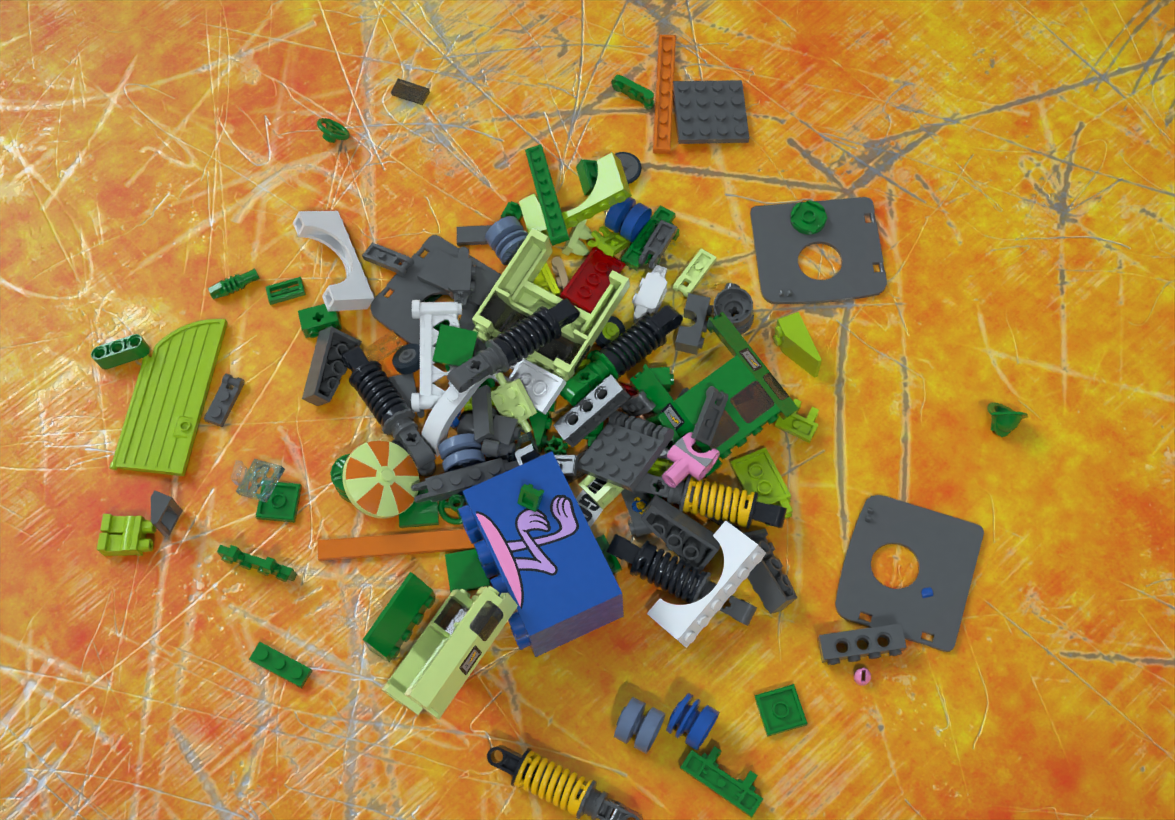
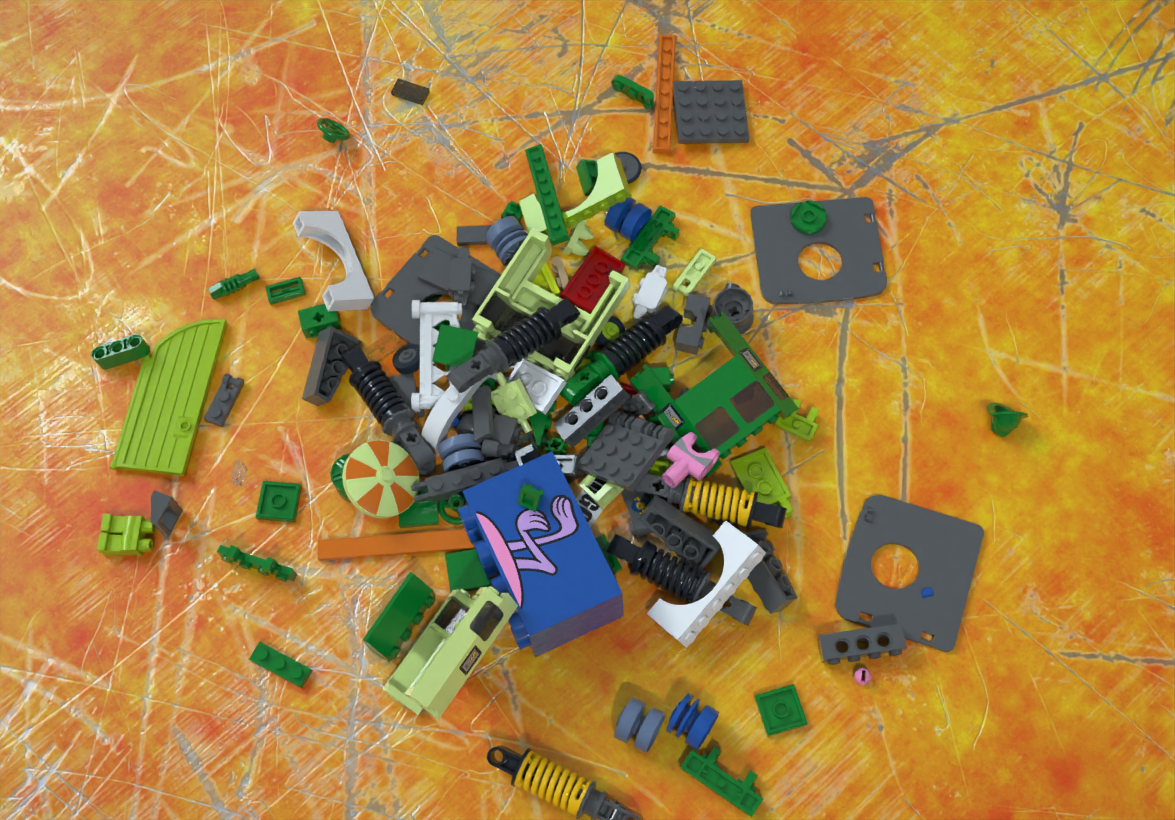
(252, 476): clear light blue piece -> none
(388, 259): dark grey plate -> none
(609, 244): lime plate -> none
(658, 243): dark grey hinge -> none
(710, 416): dark grey plate -> none
(796, 343): lime slope -> none

